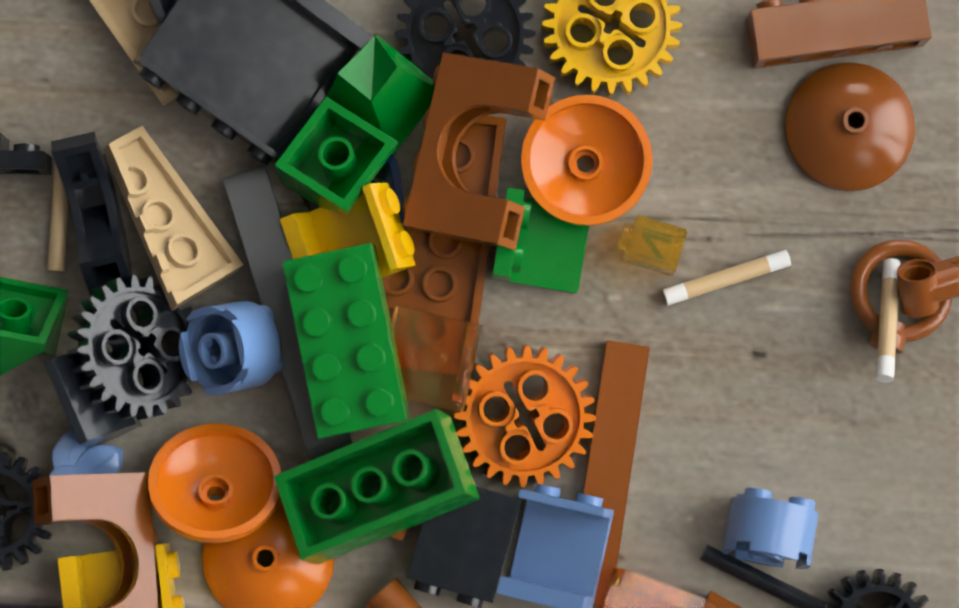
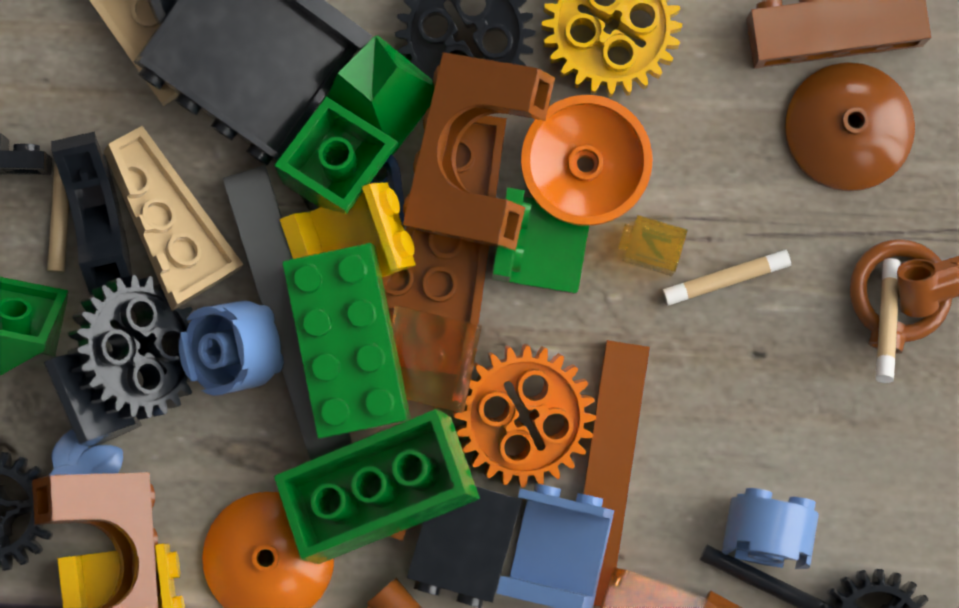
(210, 463): orange dish -> none

